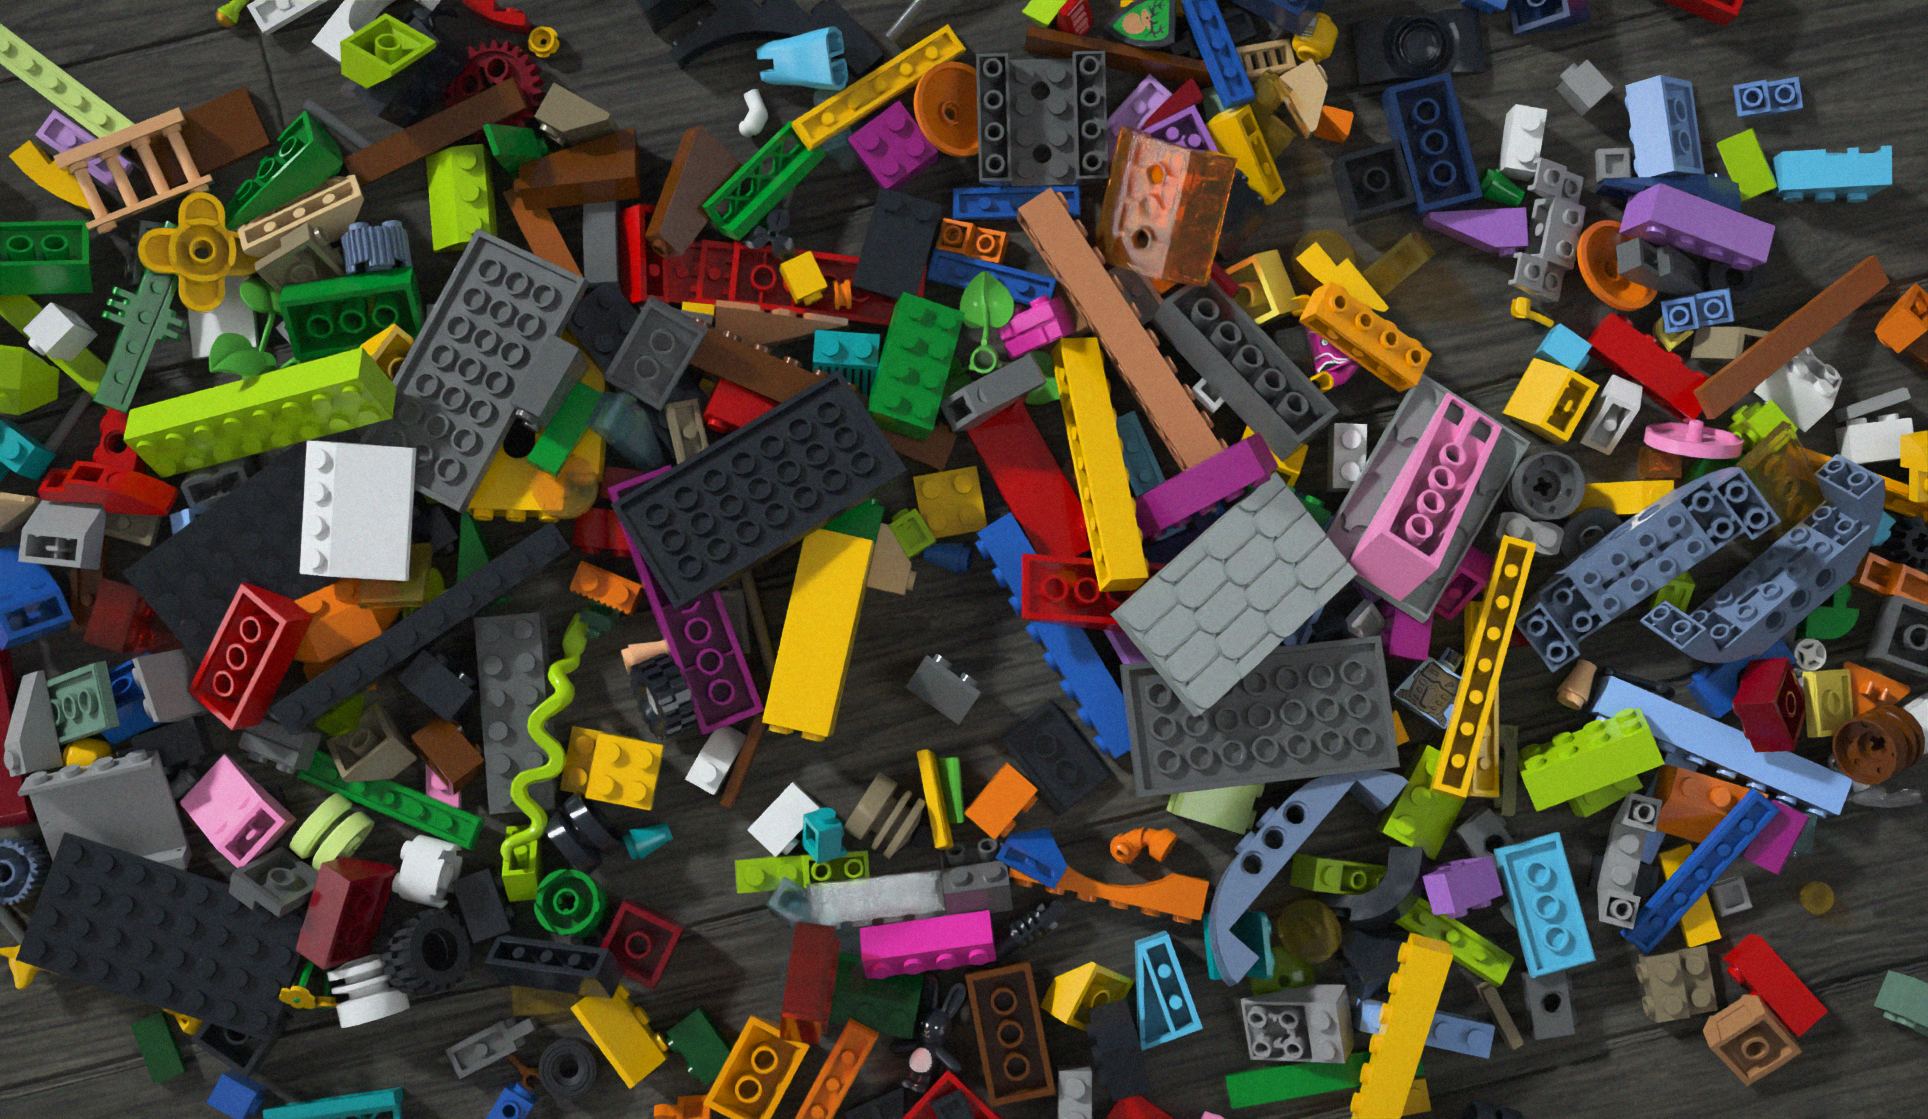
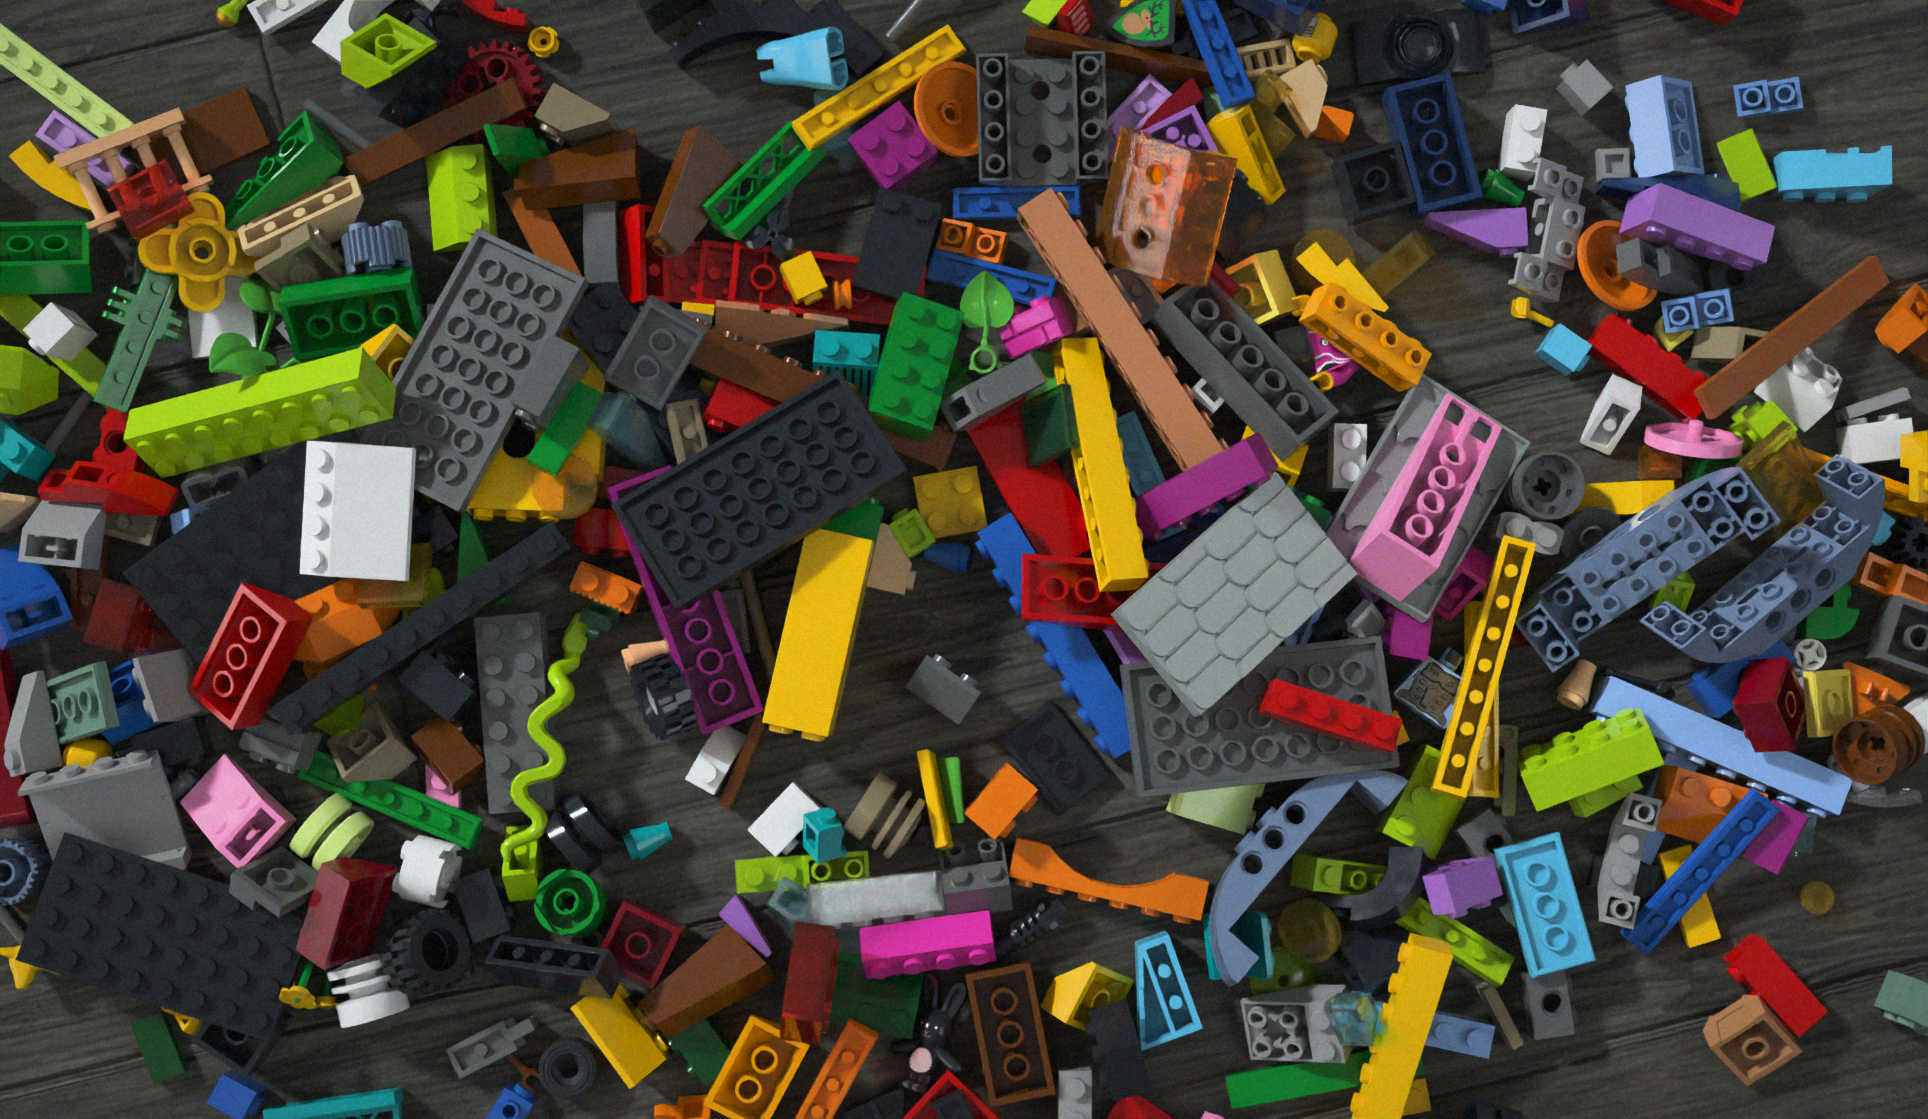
(150, 200): none -> clear red tile
(538, 1001): clear yellow tile -> none
(612, 767): yellow bracket -> none
(705, 983): none -> reddish brown slope
(743, 922): none -> medium lavender slope
(756, 116): white arm -> none
(1034, 855): blue slope -> none
(1050, 425): none -> clear green tile
(1129, 845): orange arm -> none
(1330, 716): none -> red brick
(1353, 1017): none -> clear light blue slope
(1550, 400): yellow slope -> none
(1676, 983): dark tan plate -> none
(1730, 896): light grey tile -> none

